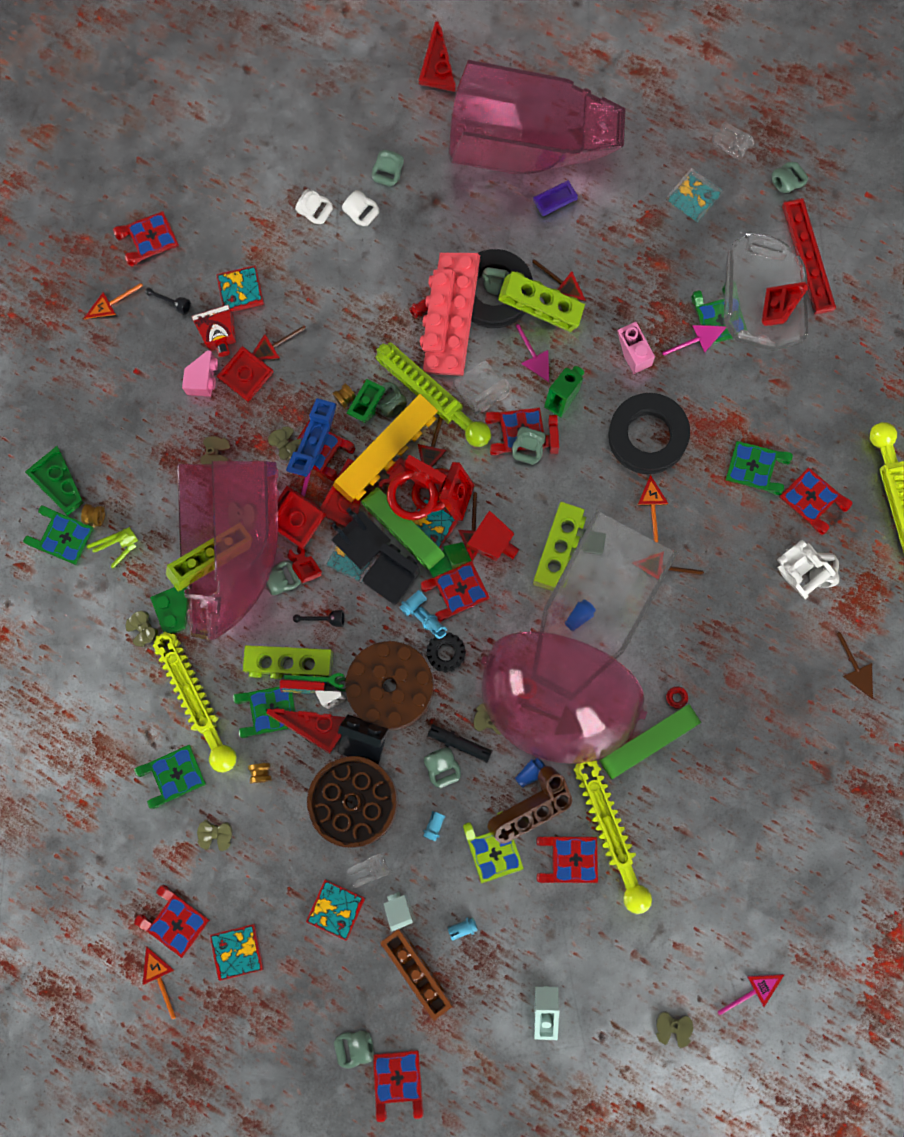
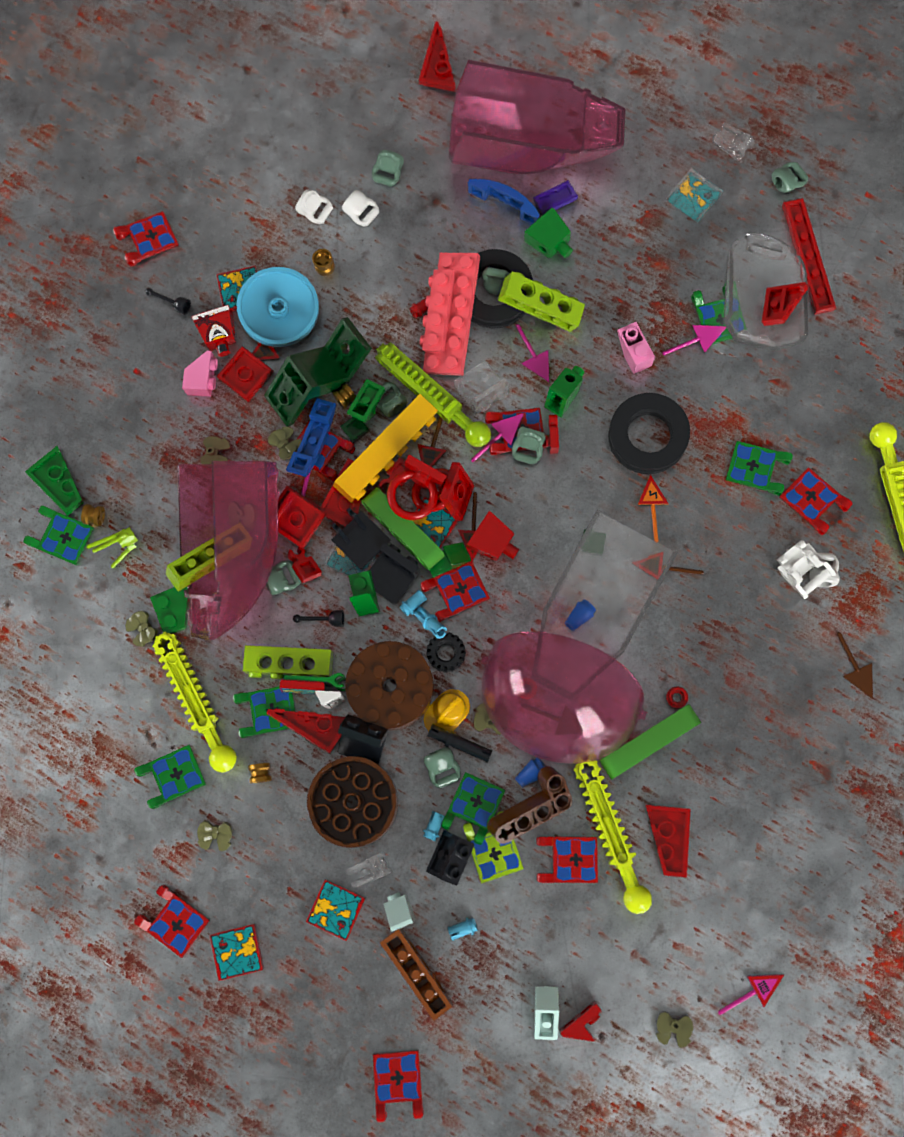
(103, 307): piece -> none
(154, 969): piece -> none
(277, 306): none -> medium azure dish
(317, 371): none -> dark green bracket
(320, 258): none -> pearl gold wheel
(354, 429): none -> dark green tile
(360, 1049): sand green piece -> none
(364, 594): none -> green slope
(447, 710): none -> yellow piece
(450, 858): none -> black bracket
(475, 803): none -> green flag
(483, 188): none -> blue slope
(506, 428): none -> dark pink piece
(549, 235): none -> green torso
(565, 515): lime brick -> none
(568, 287): piece -> none
(576, 1026): none -> red slope
(671, 837): none -> red wing

